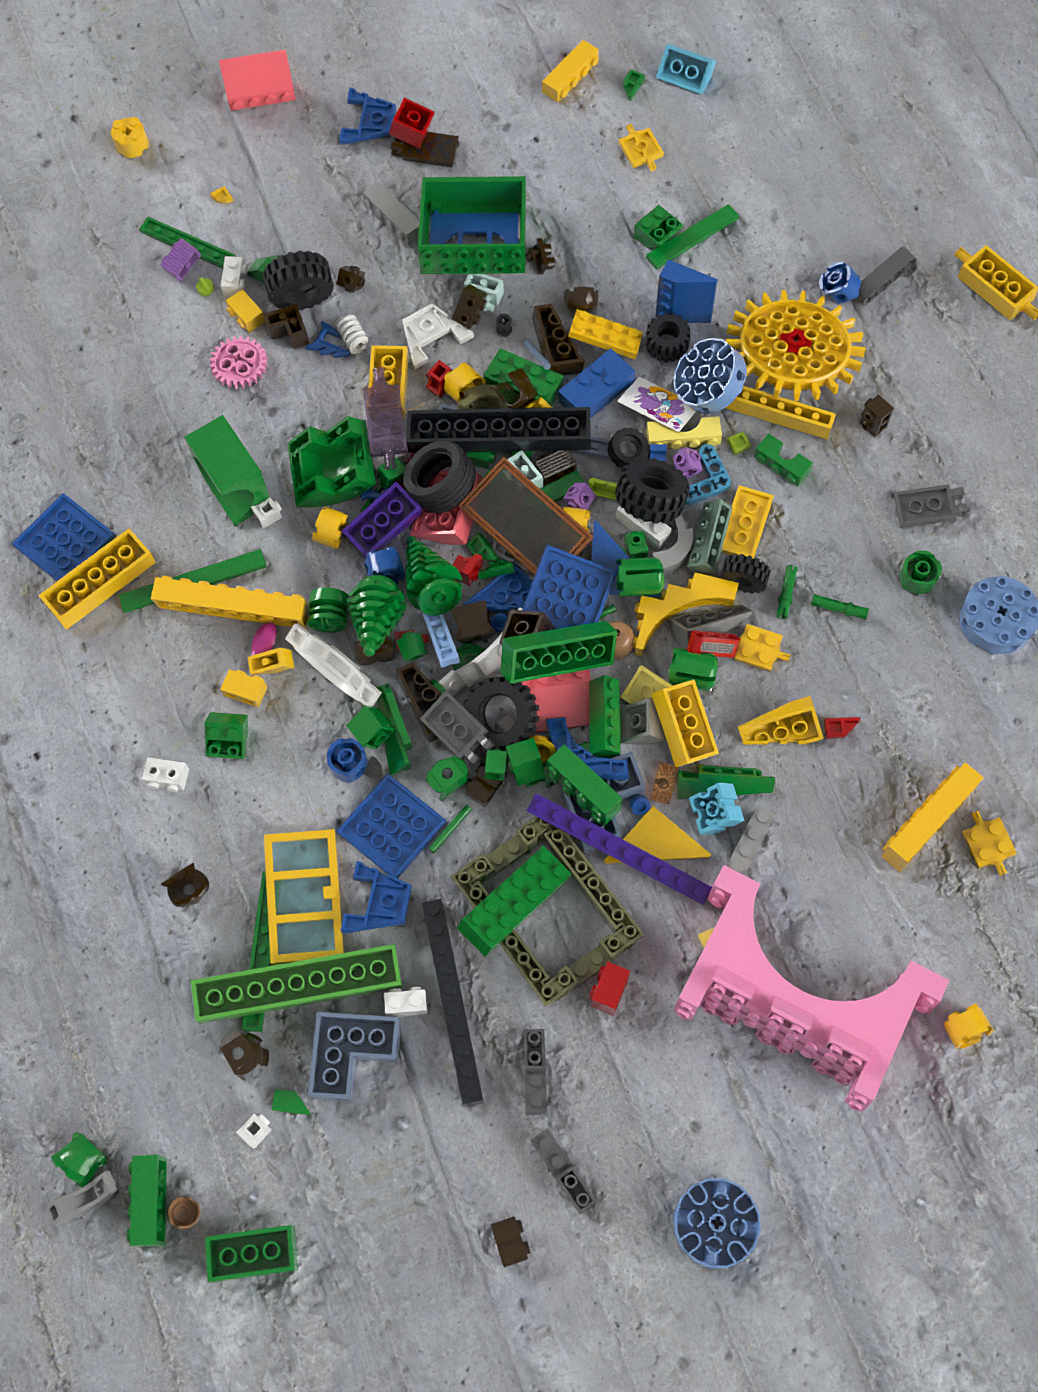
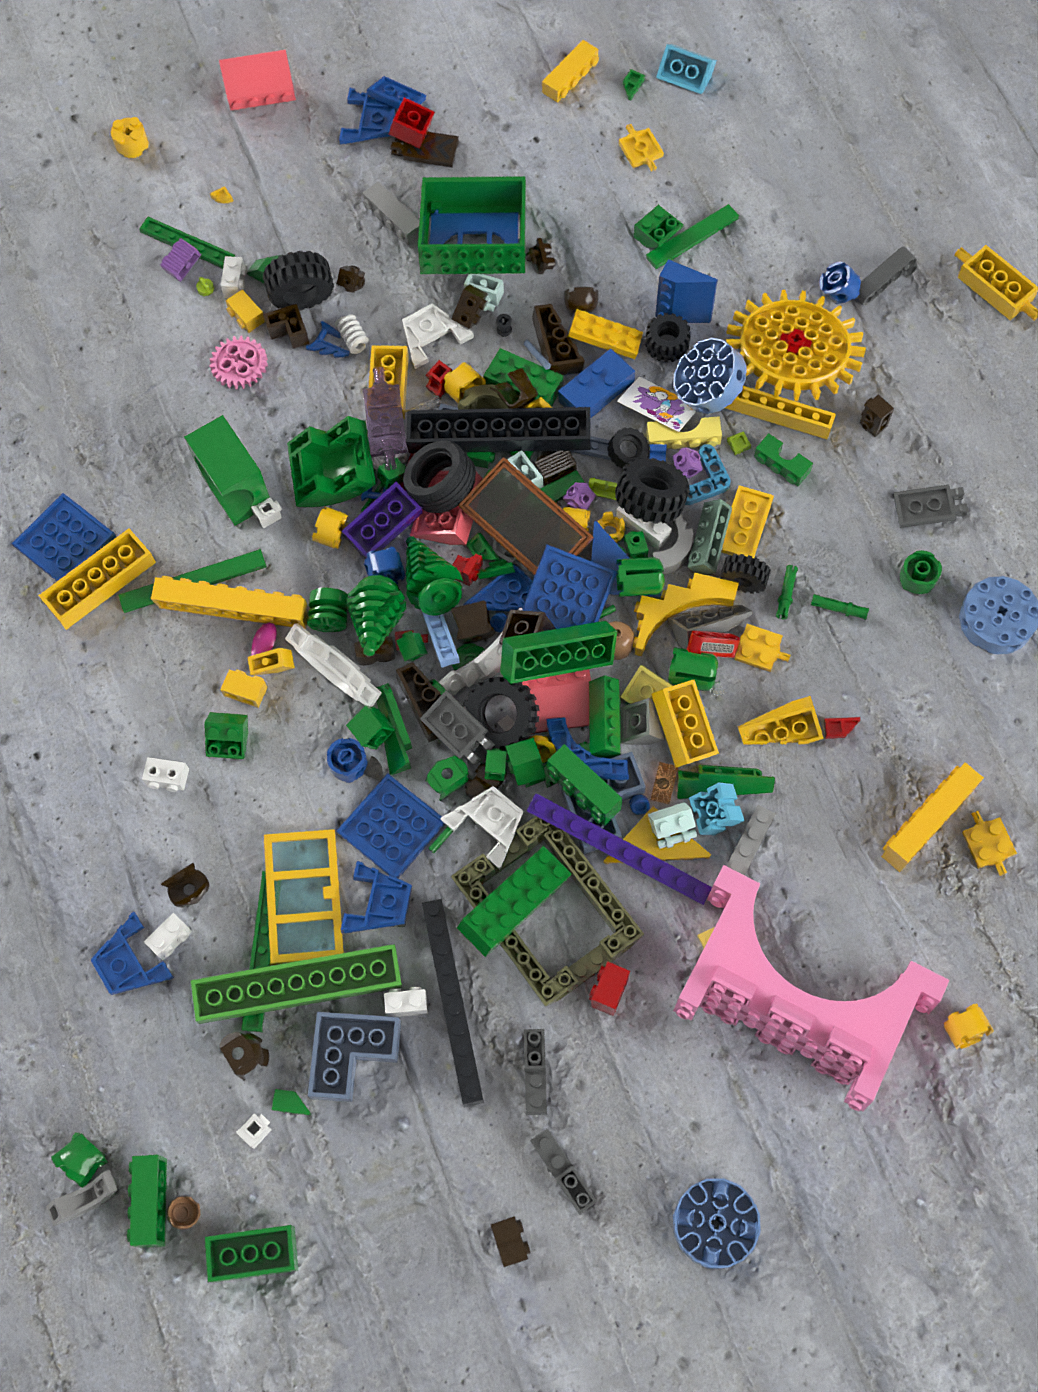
(120, 966): none -> blue wing
(167, 936): none -> white brick
(393, 92): none -> blue tile
(493, 814): none -> white wing
(610, 520): none -> yellow piece
(672, 821): none -> light aqua brick

